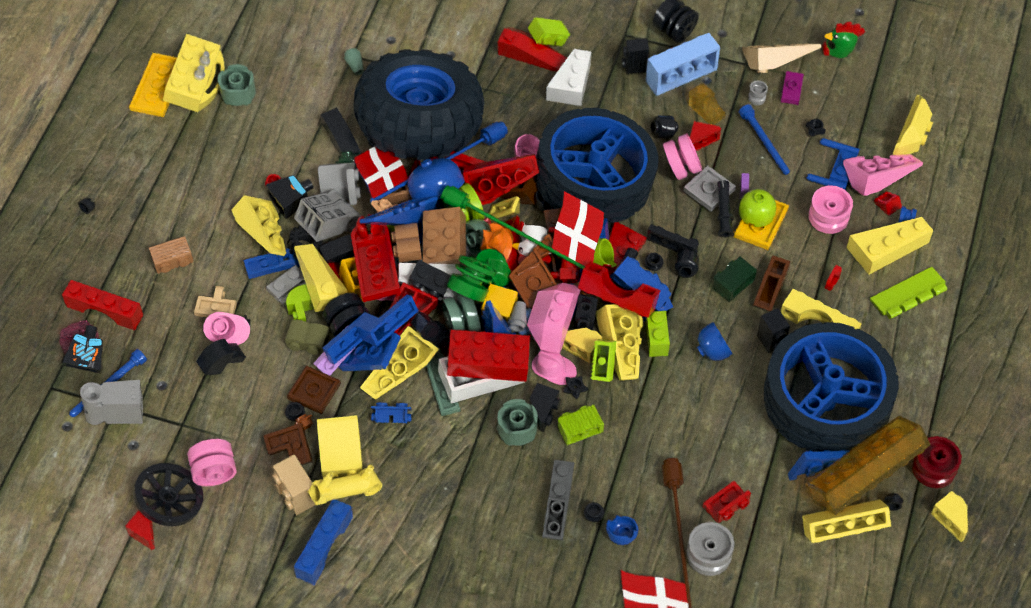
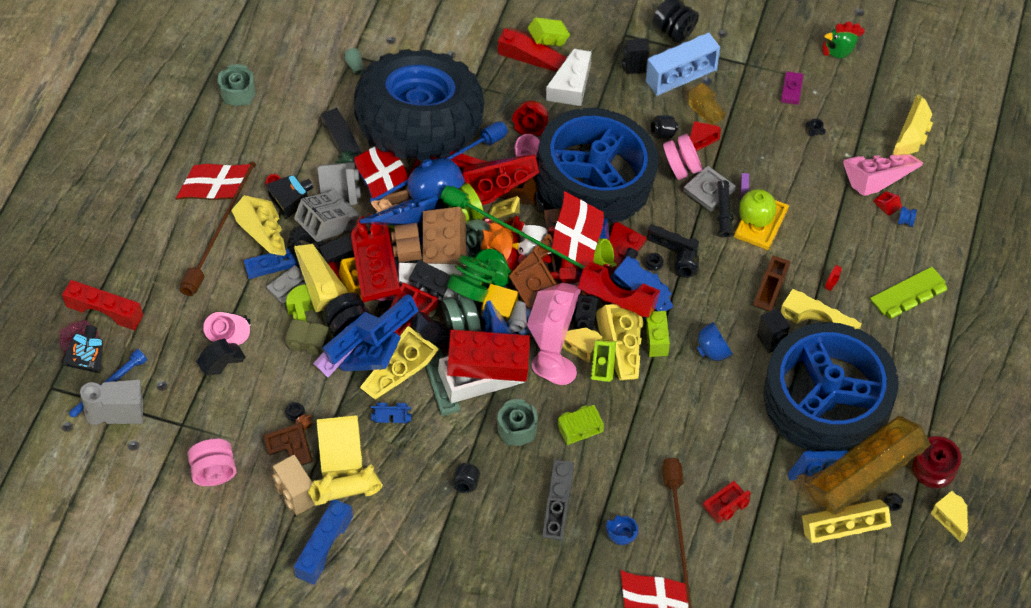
(86, 205): black hinge -> none
(141, 530): red slope -> none
(151, 89): yellow tile -> none
(167, 496): black wheel -> none
(171, 255): medium nougat brick -> none
(194, 74): light yellow piece -> none
(210, 305): tan plate -> none
(211, 183): none -> flag
(314, 389): reddish brown plate -> none
(466, 477): none -> black head
(530, 118): none -> red cylinder
(545, 402): black slope -> none
(575, 381): black plate -> none
(594, 512): black plate -> none
(710, 548): light grey wheel -> none
(734, 278): clear green brick -> none
(747, 113): blue piece -> none
(757, 92): light grey wheel -> none
(771, 57): wedge -> none
(830, 209): bright pink wheel -> none
(838, 175): blue plate -> none
(888, 243): light yellow wedge -> none

